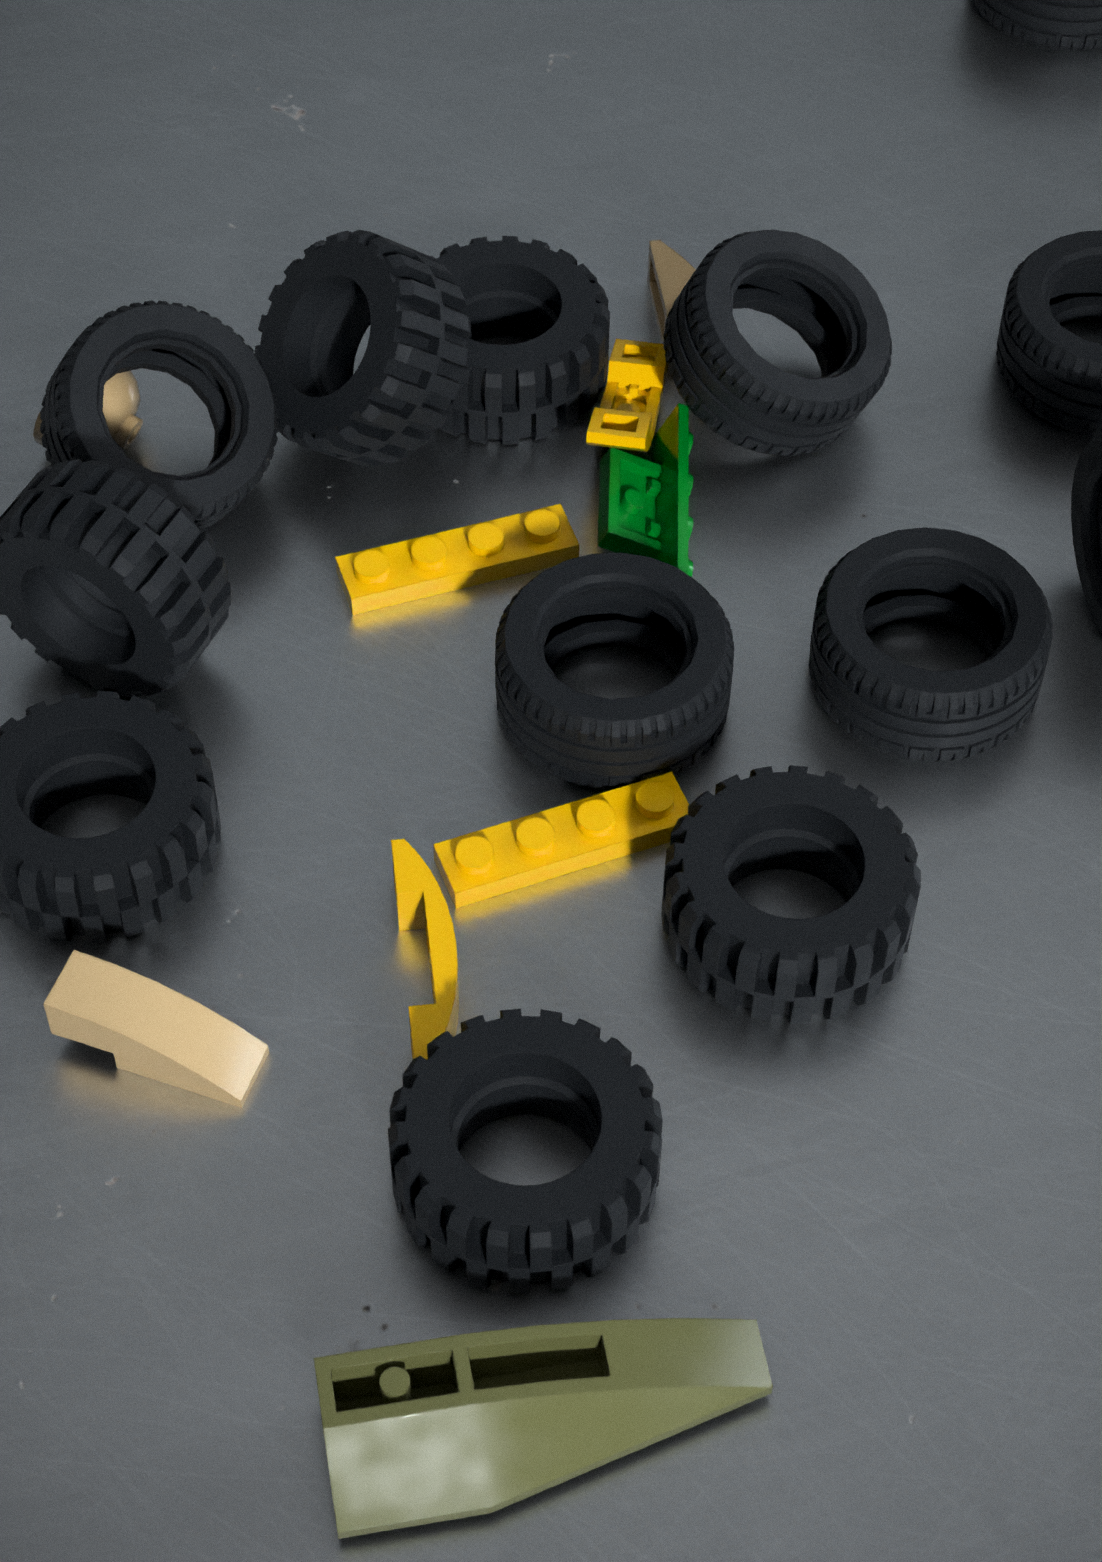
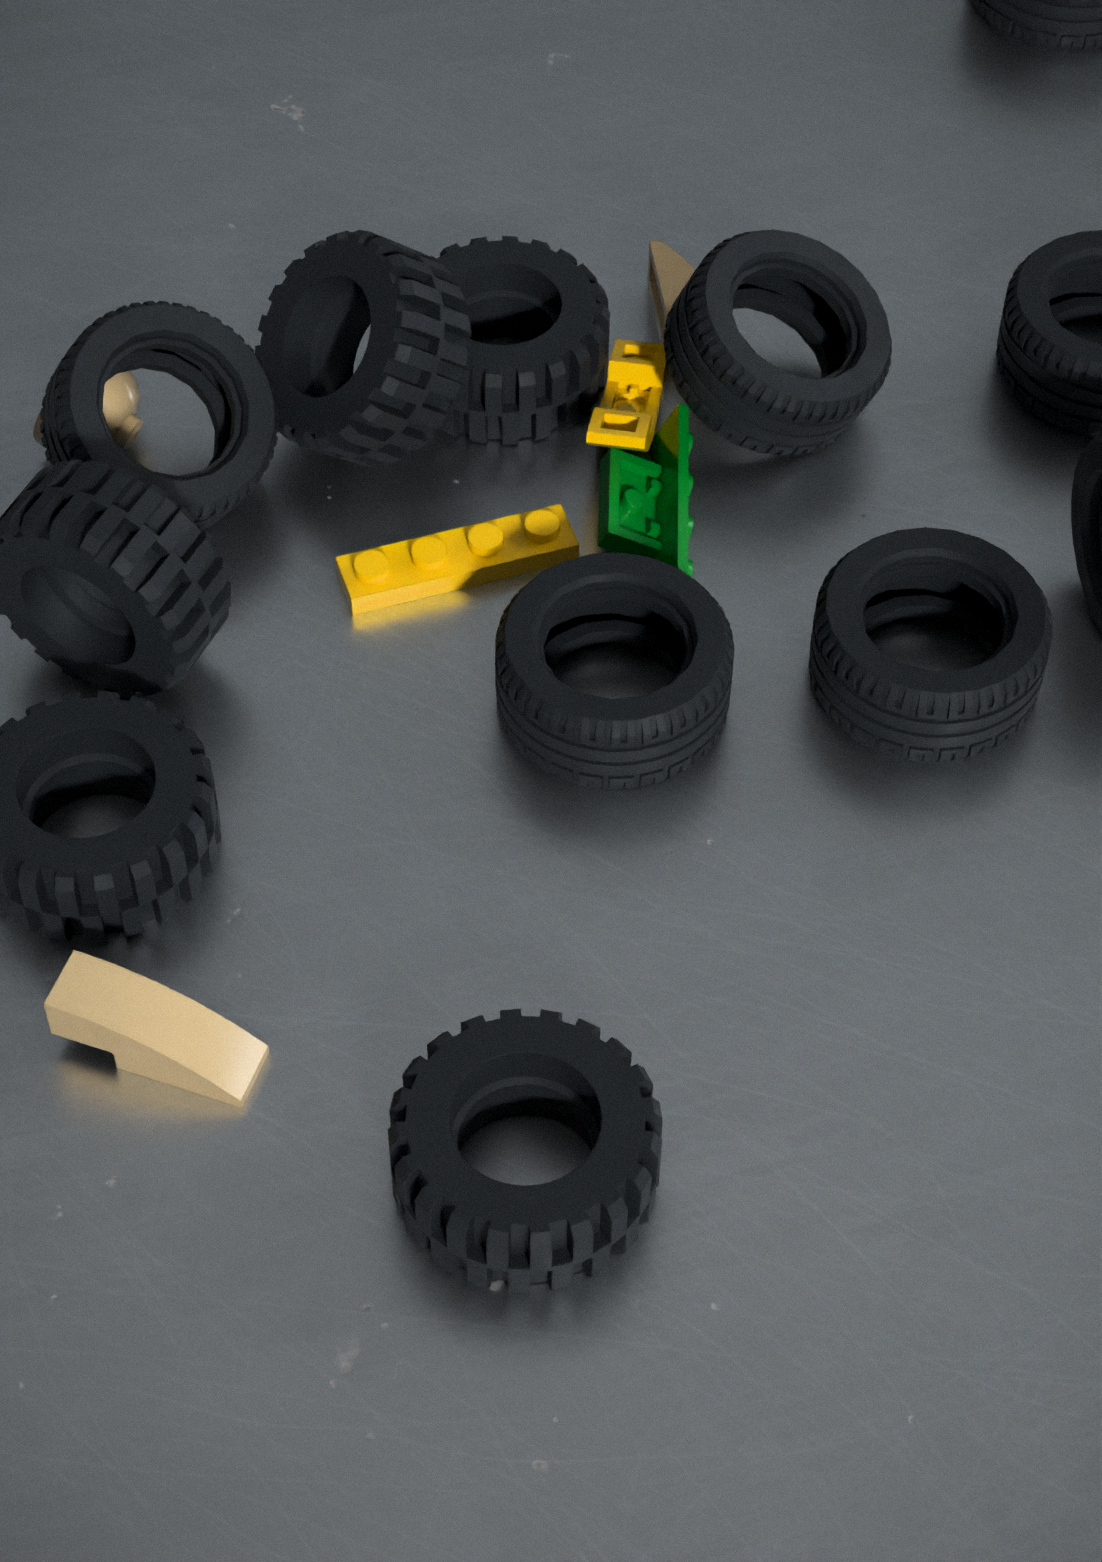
(424, 907): yellow slope -> none
(514, 1411): olive wedge -> none
(560, 840): yellow plate -> none
(778, 961): black tyre -> none

